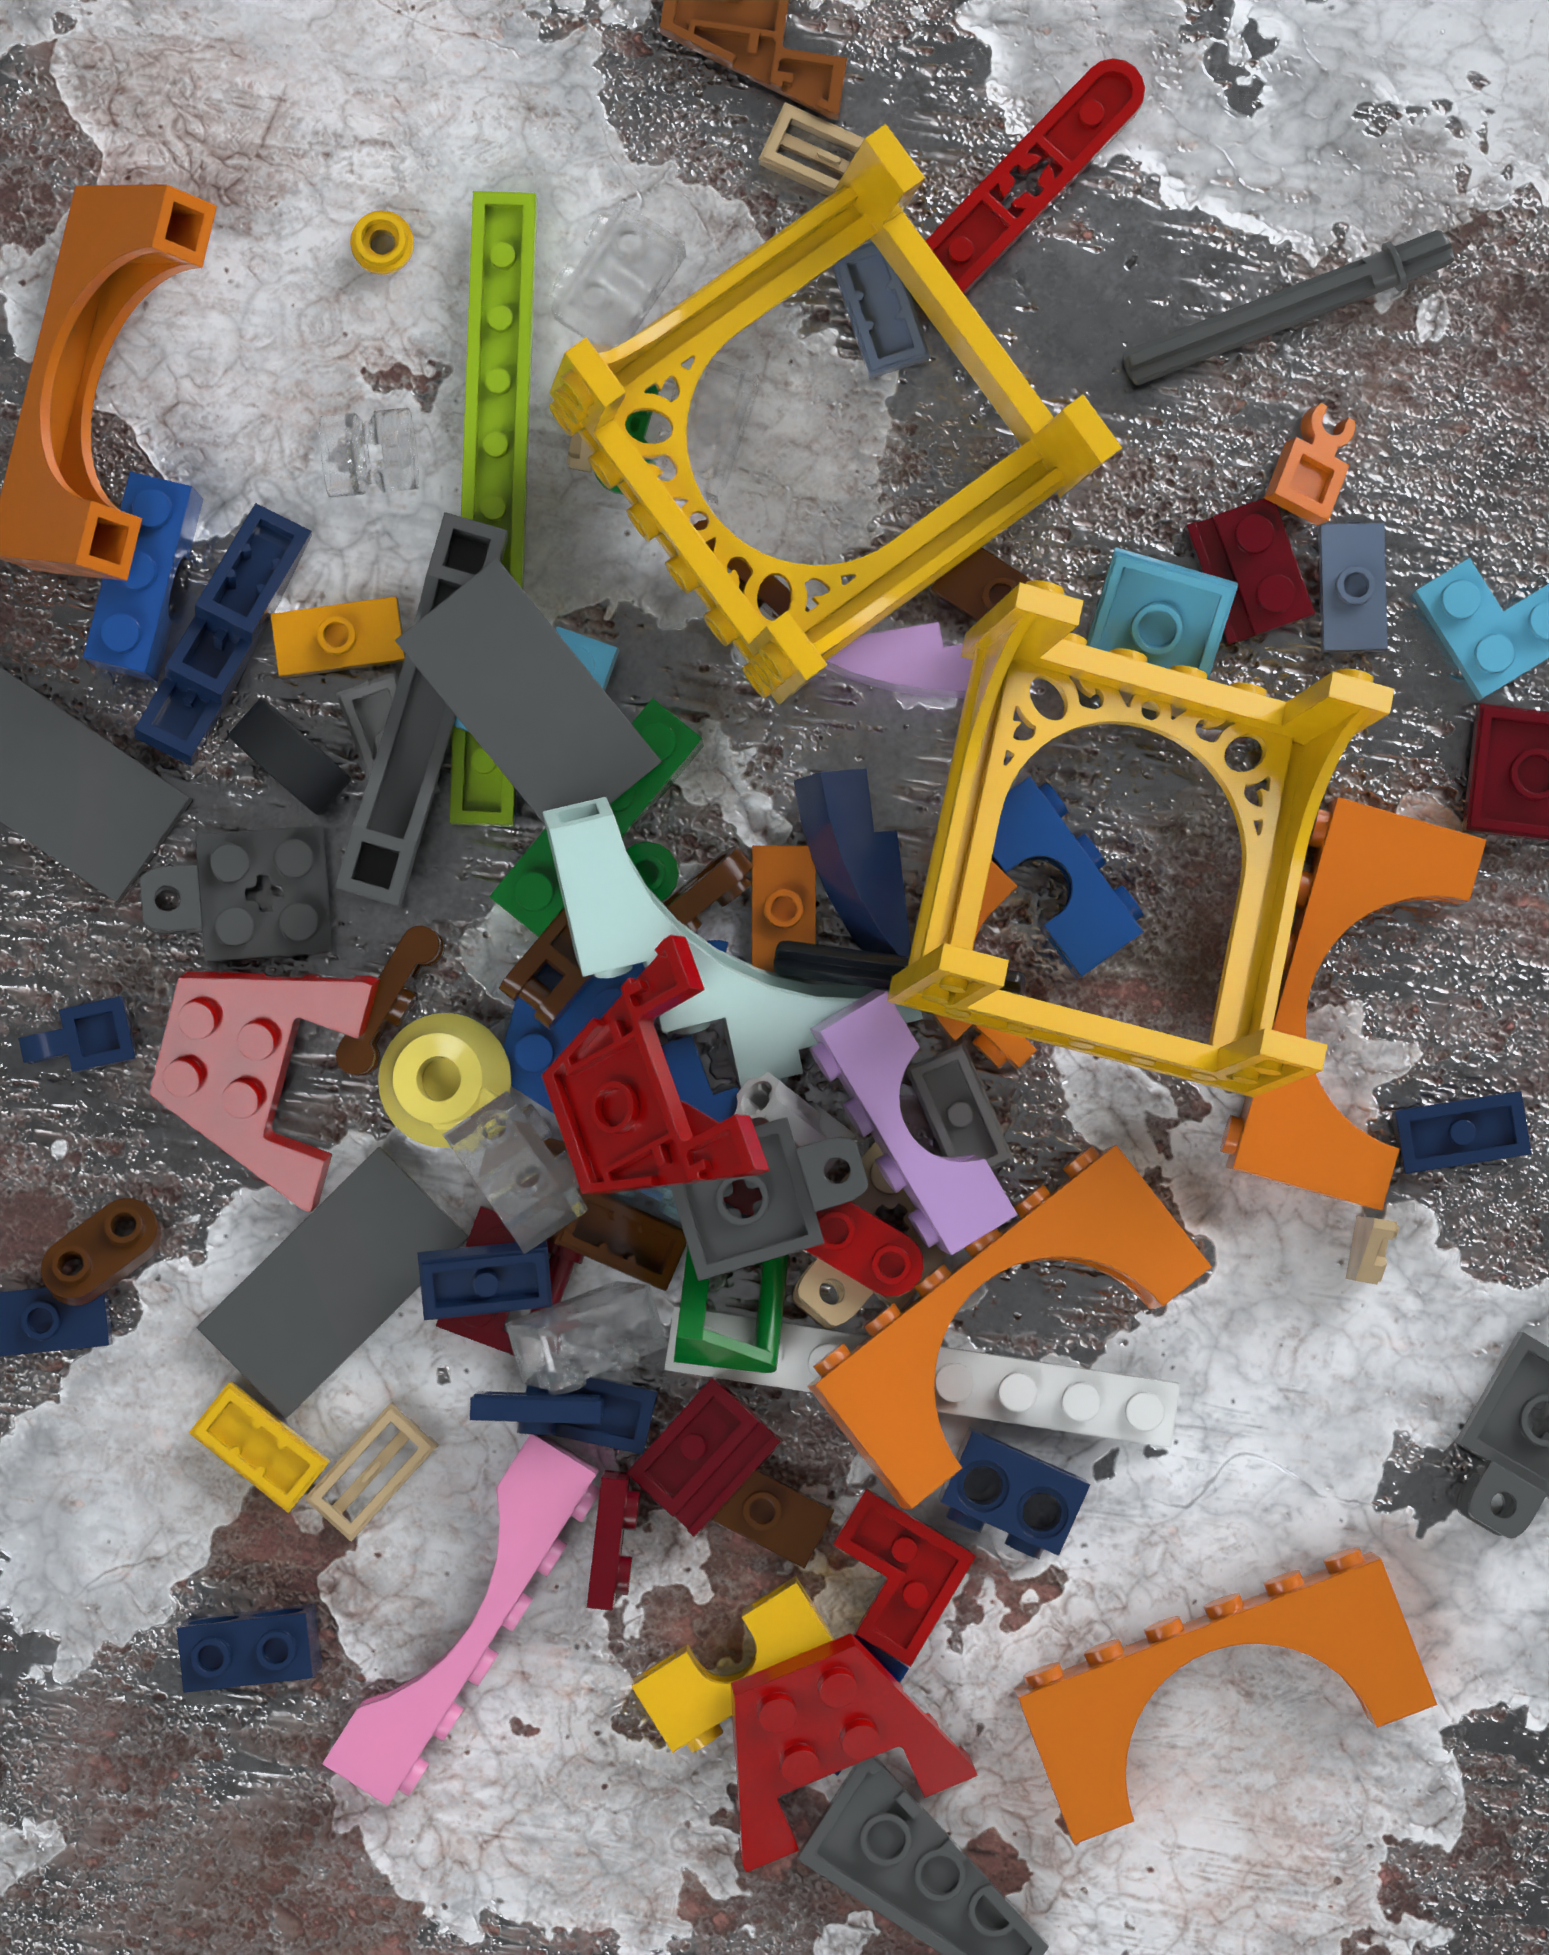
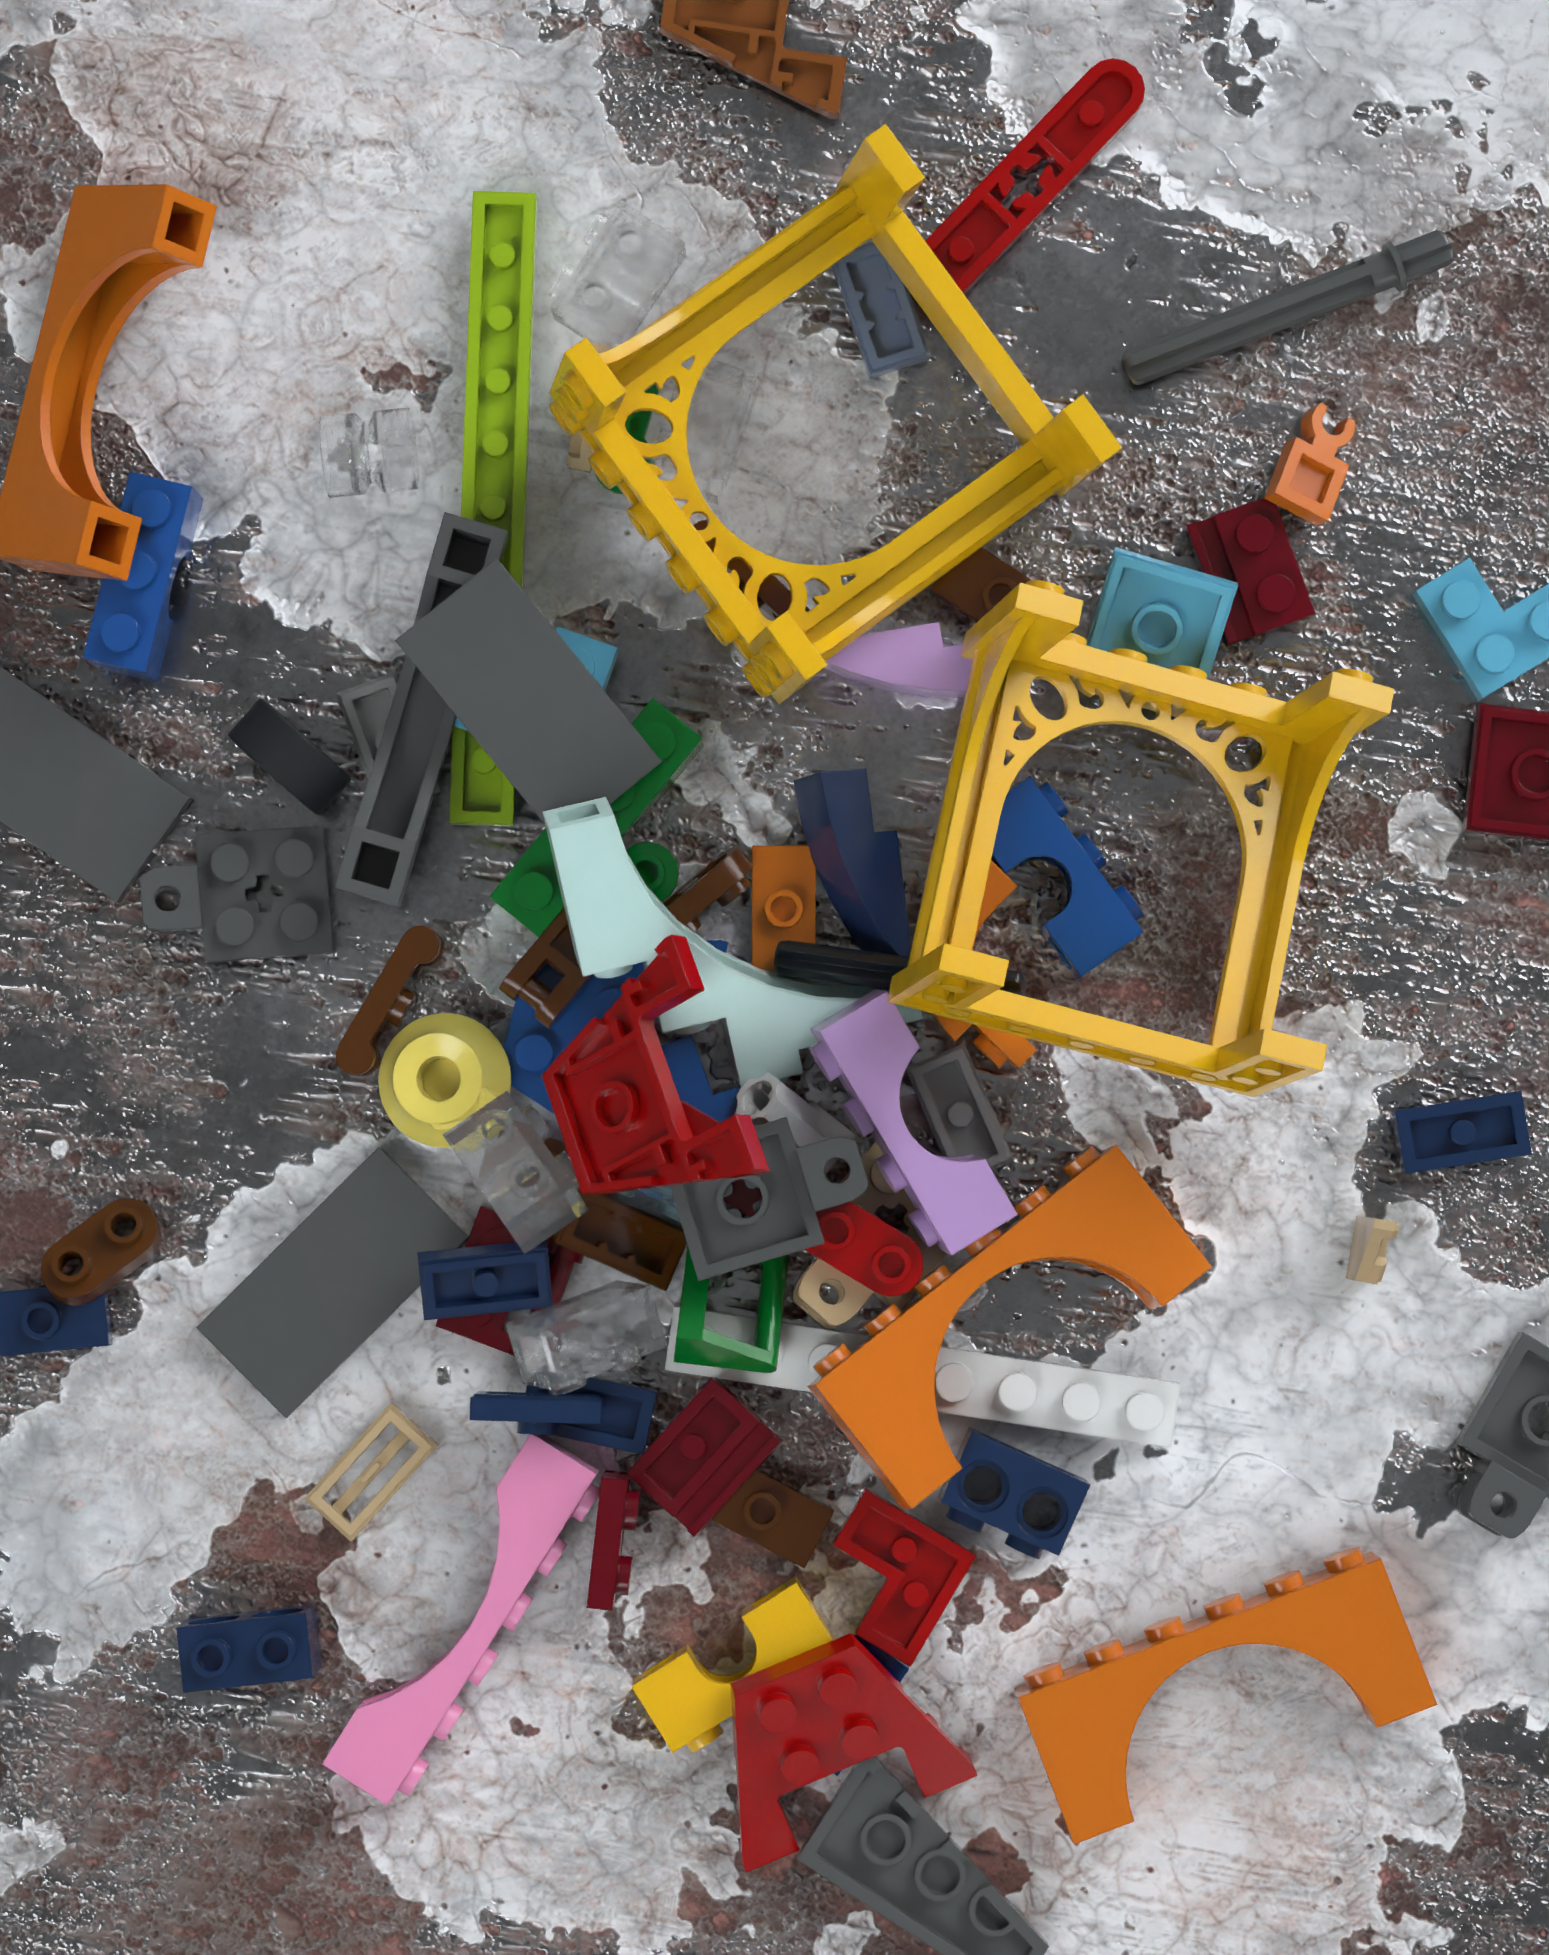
(90, 1034): dark blue plate -> none
(223, 634): dark blue slope -> none
(230, 1057): wing -> none
(259, 1446): yellow plate -> none
(337, 637): light orange plate -> none
(377, 224): yellow plate -> none
(796, 171): tan tile -> none
(1352, 588): sand blue plate -> none
(1359, 865): orange arch -> none

